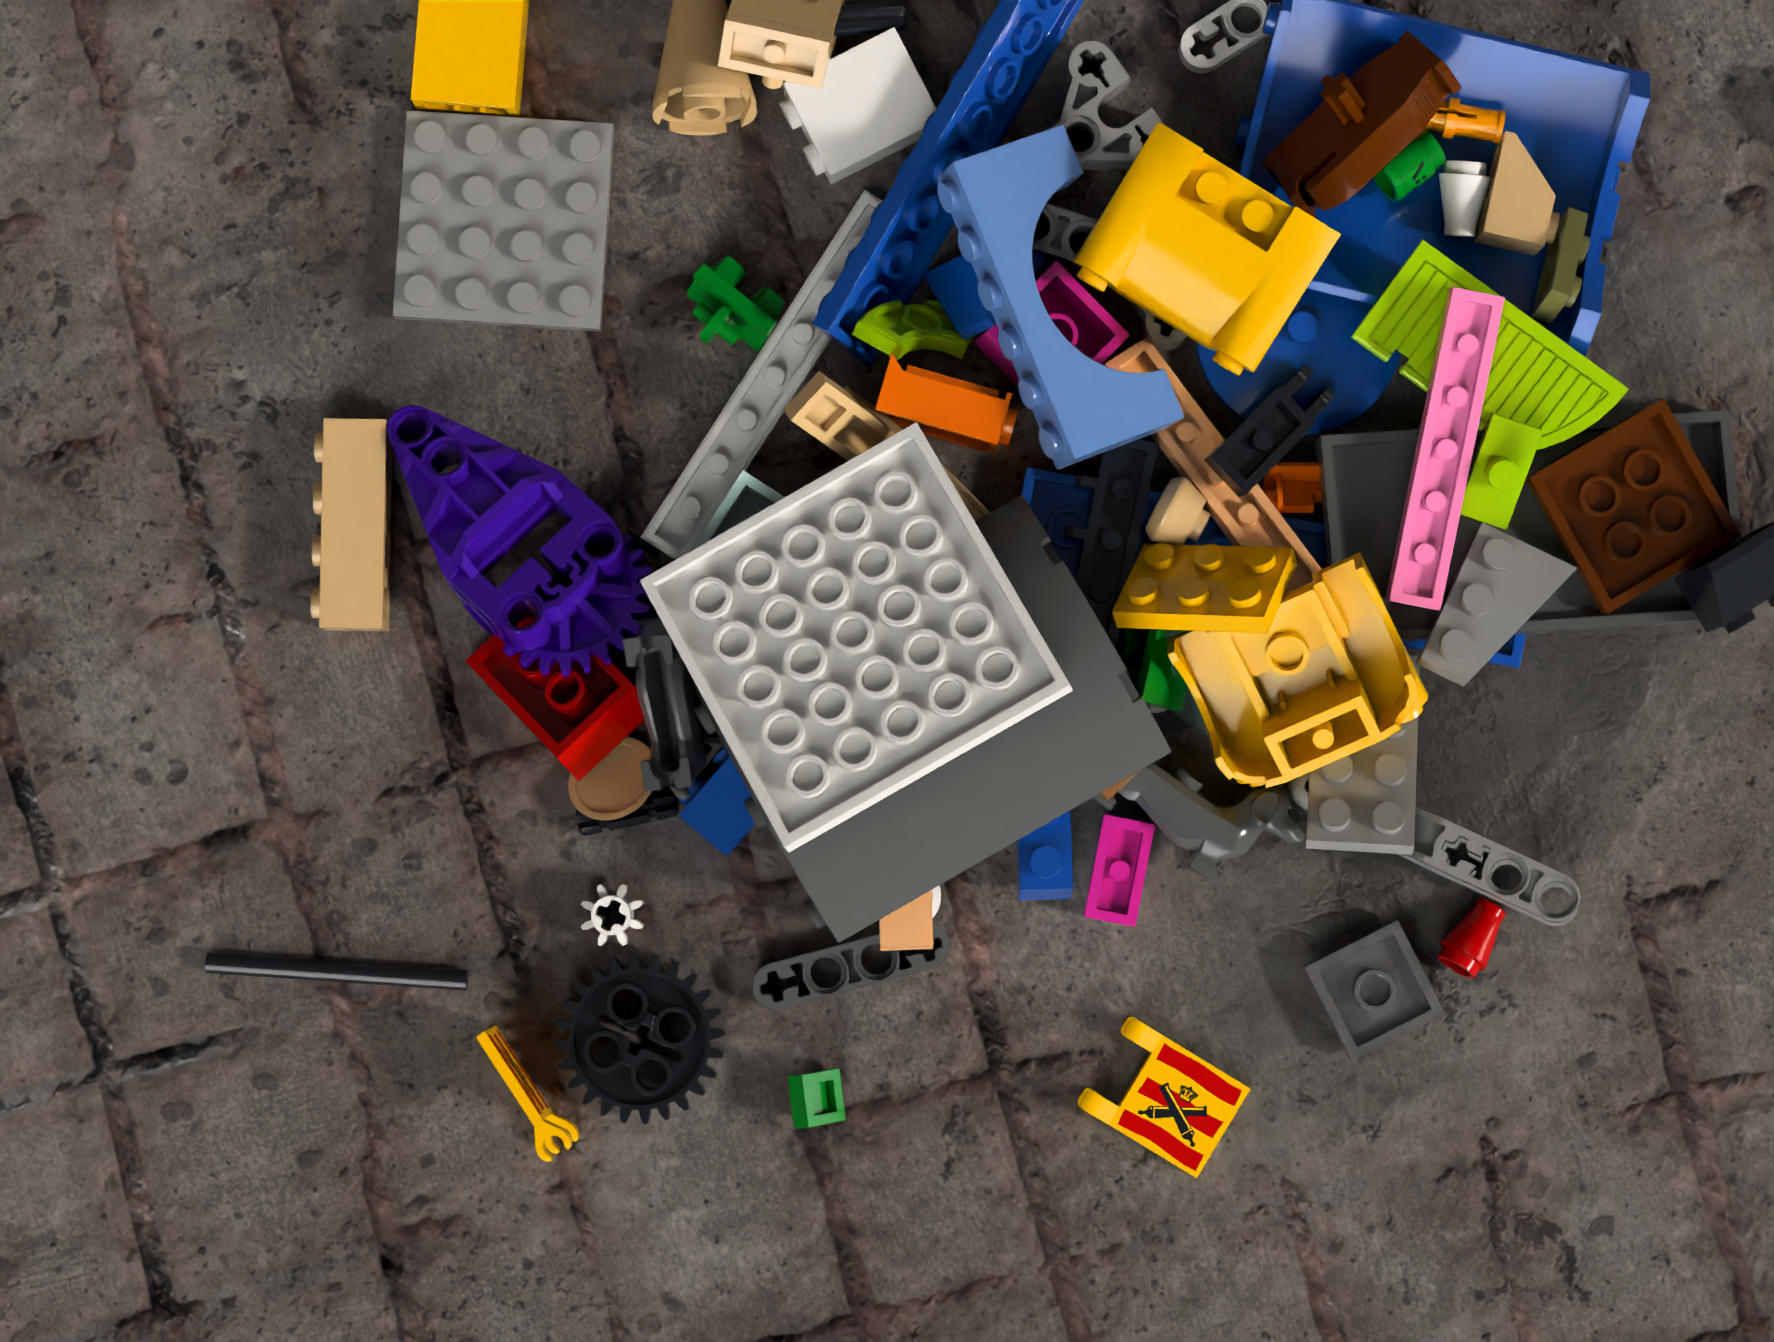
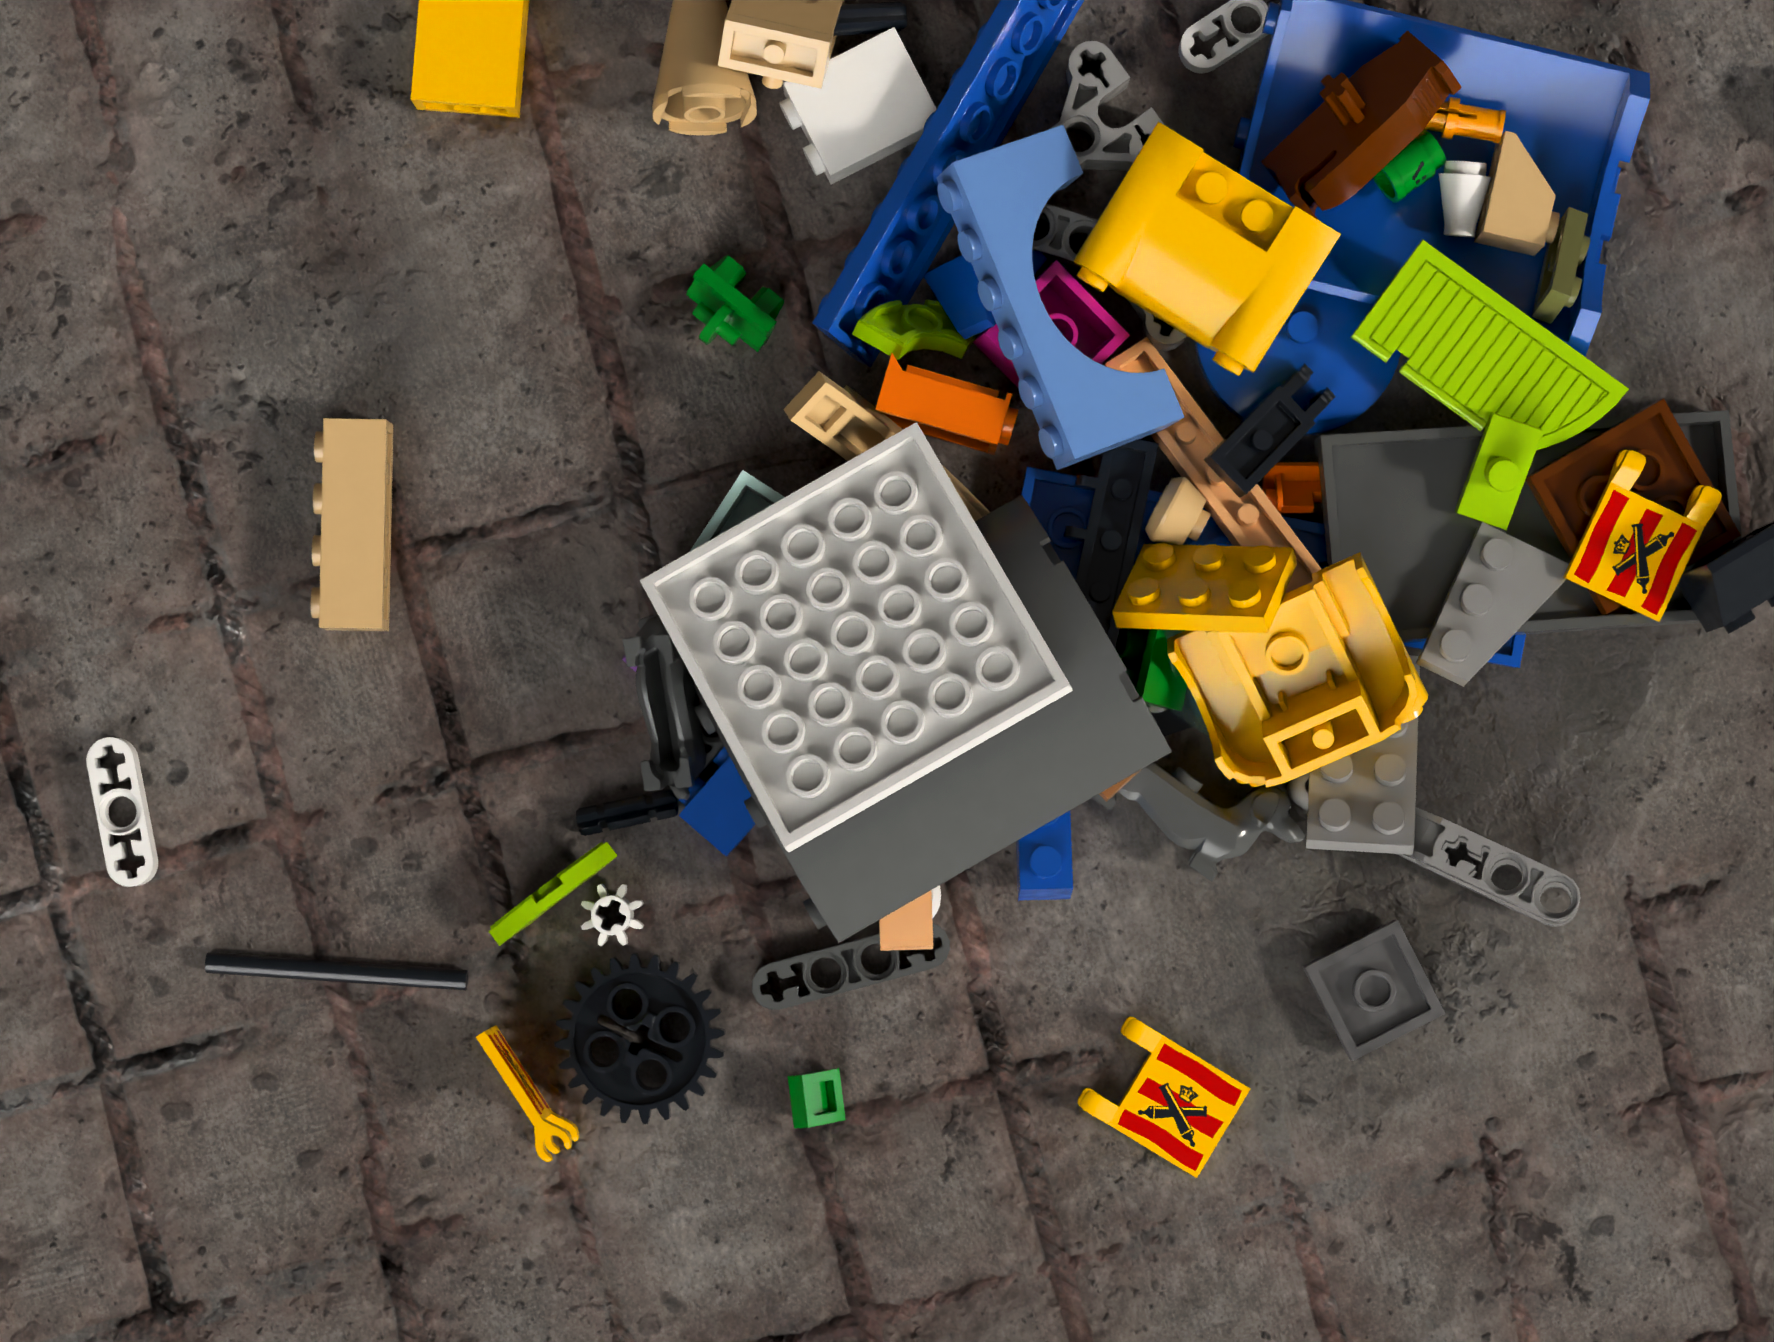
(126, 771): none -> white beam
(491, 507): dark purple connector -> none
(503, 221): light grey plate -> none
(552, 892): none -> lime tile
(572, 715): red slope -> none
(614, 784): tan piece -> none
(756, 401): white tile -> none
(1119, 870): dark pink plate -> none
(1444, 448): bright pink plate -> none
(1472, 939): red cone -> none
(1635, 546): none -> flag

